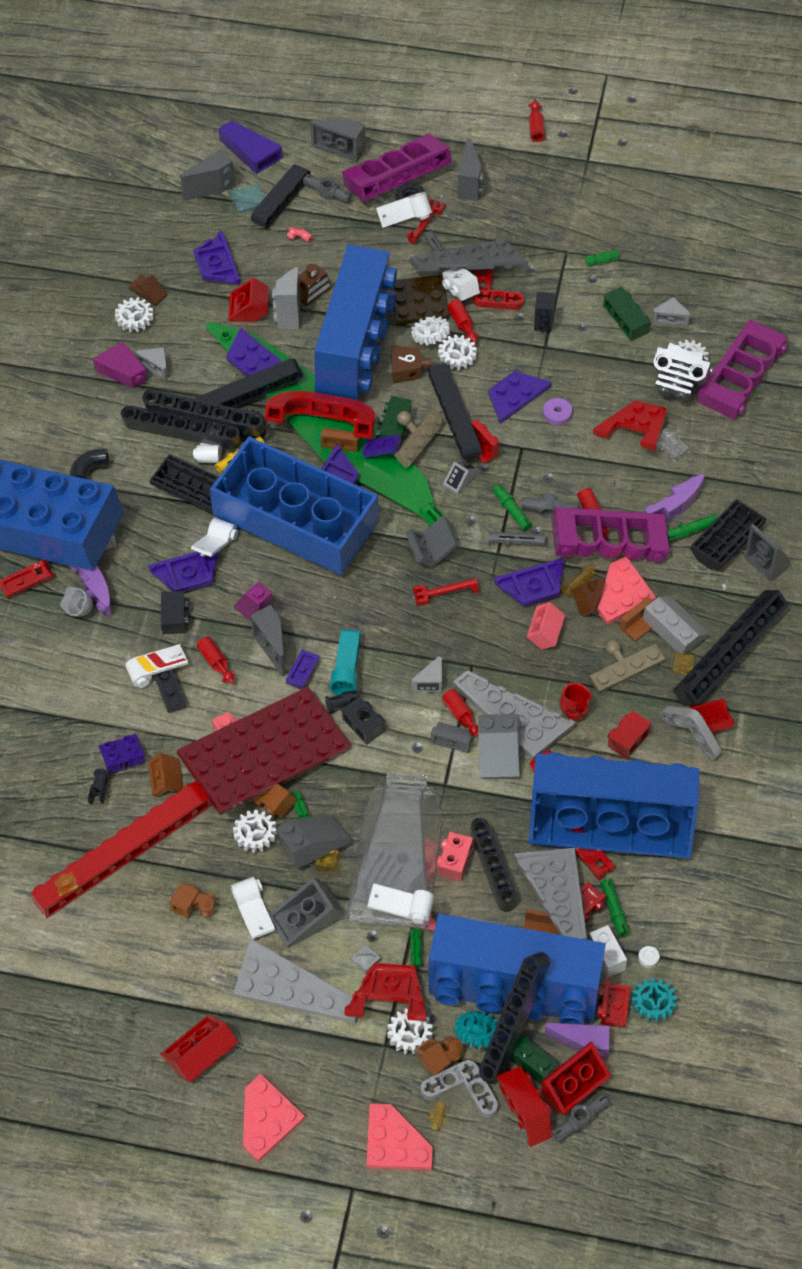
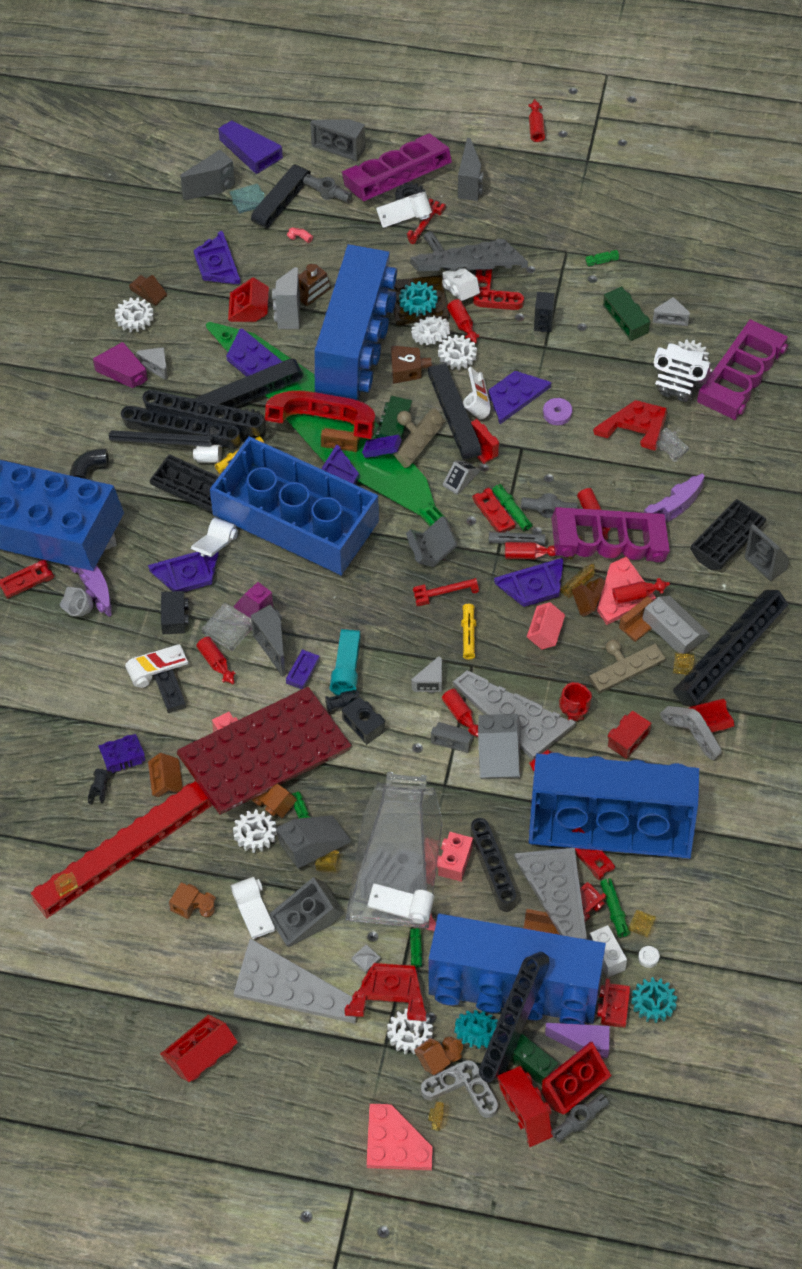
(161, 438): none -> black axle
(228, 626): none -> clear plate
(267, 1118): coral plate -> none
(418, 298): none -> teal gear
(468, 649): none -> yellow pin
(477, 402): none -> white door
(493, 511): none -> red plate
(527, 550): none -> red wheel
(637, 591): none -> red wheel
(642, 923): none -> clear yellow plate
(685, 530): green pin -> none

